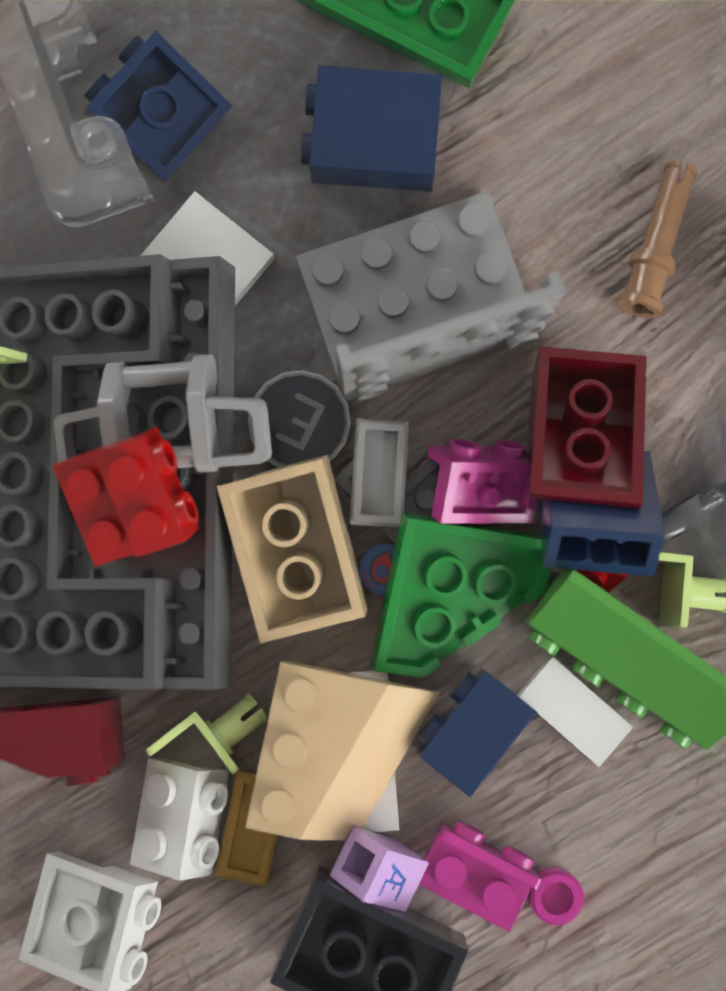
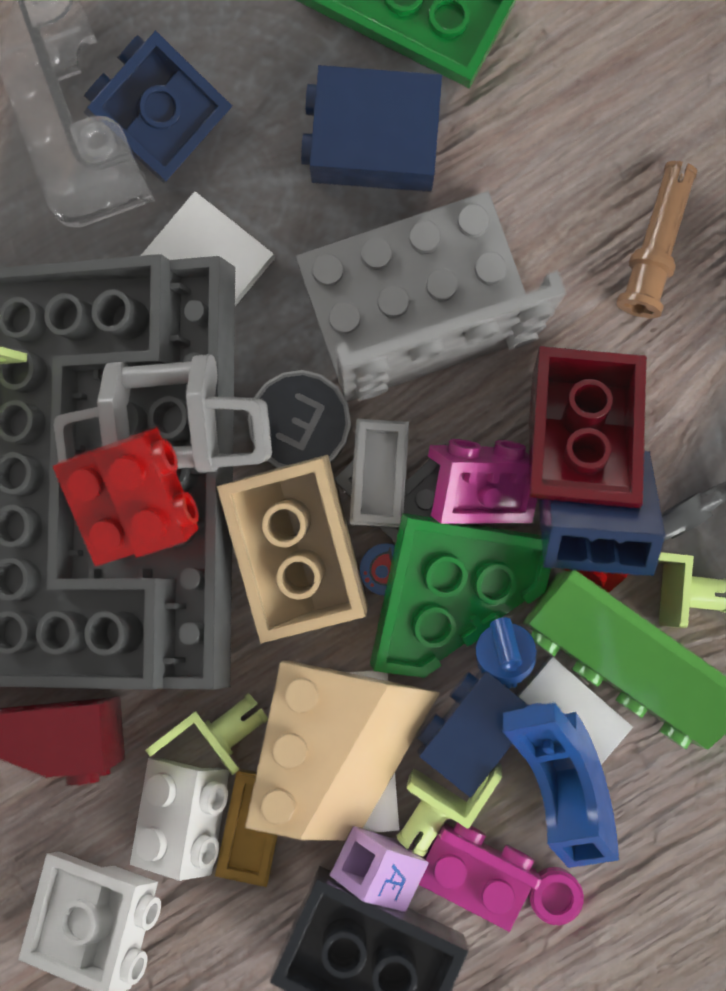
(440, 804): none -> yellowish green bracket
(506, 652): none -> blue piece
(570, 782): none -> blue arch

